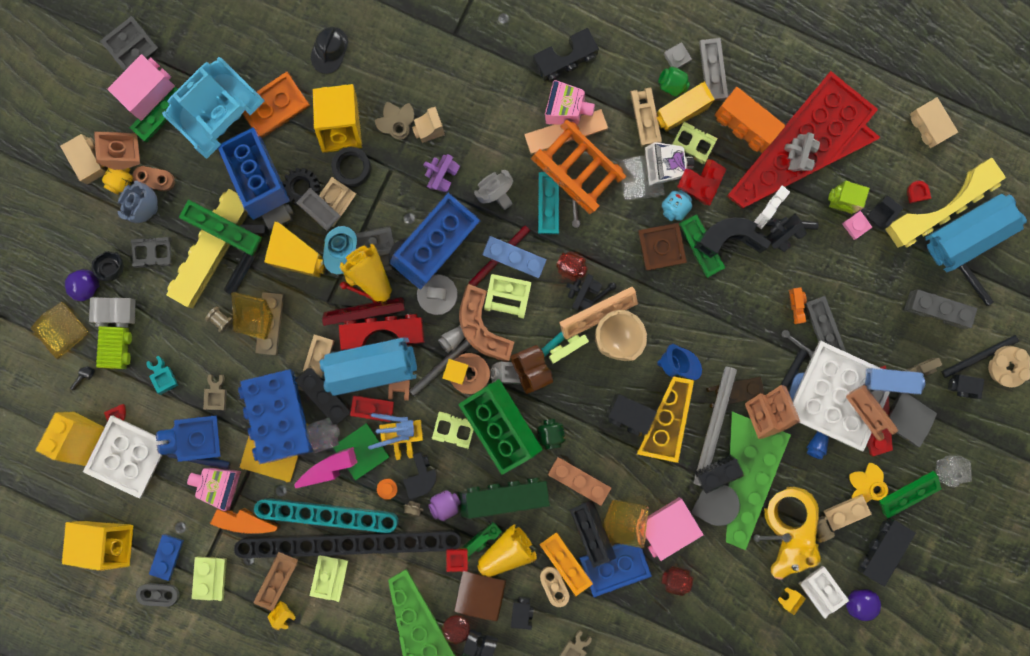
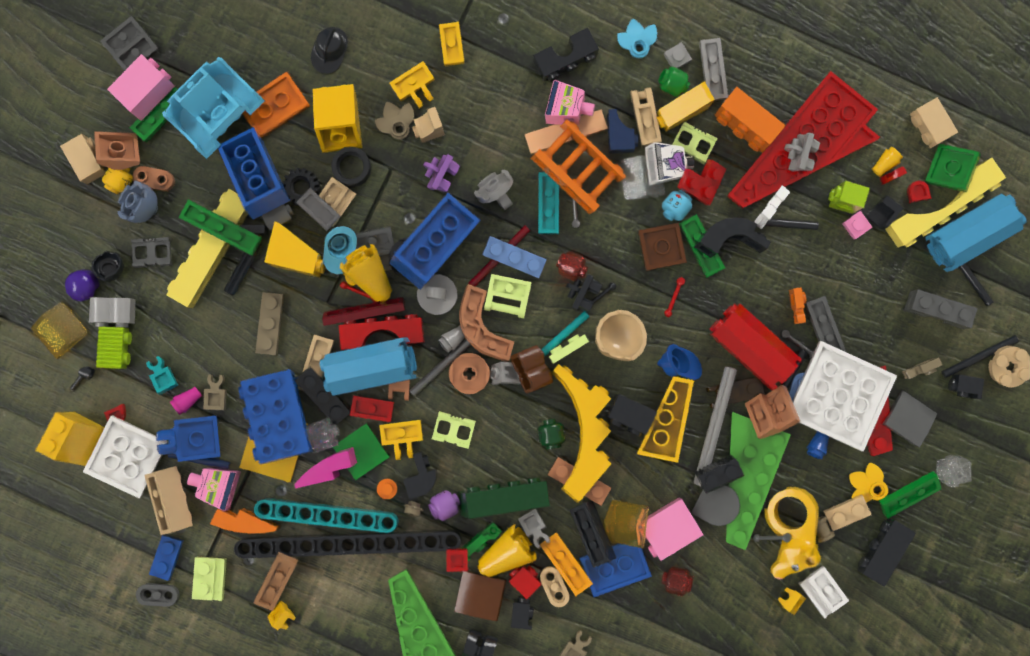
(97, 545): yellow slope -> none
(168, 500): none -> tan brick
(185, 400): none -> dark pink cone
(218, 319): dark tan bush -> none
(251, 315): clear yellow slope -> none
(329, 578): yellowish green plate -> none
(404, 428): medium blue plant -> none
(411, 82): none -> yellow hinge
(451, 44): none -> yellow plate
(455, 371): yellow tile -> none
(456, 629): clear red head -> none
(500, 427): green brick -> none
(525, 580): none -> red brick
(533, 525): none -> light grey plate
(588, 404): none -> yellow arch
(593, 314): light nougat tile -> none
(620, 138): none -> dark blue arch
(637, 36): none -> medium azure plate
(680, 281): none -> red hinge
(755, 346): none -> red brick
(784, 230): black hips -> none
(863, 605): dark purple hair -> none
(871, 412): nougat hinge -> none
(887, 161): none -> yellow cone
(893, 175): none -> red tile
(894, 381): medium blue brick -> none
(952, 167): none -> green tile

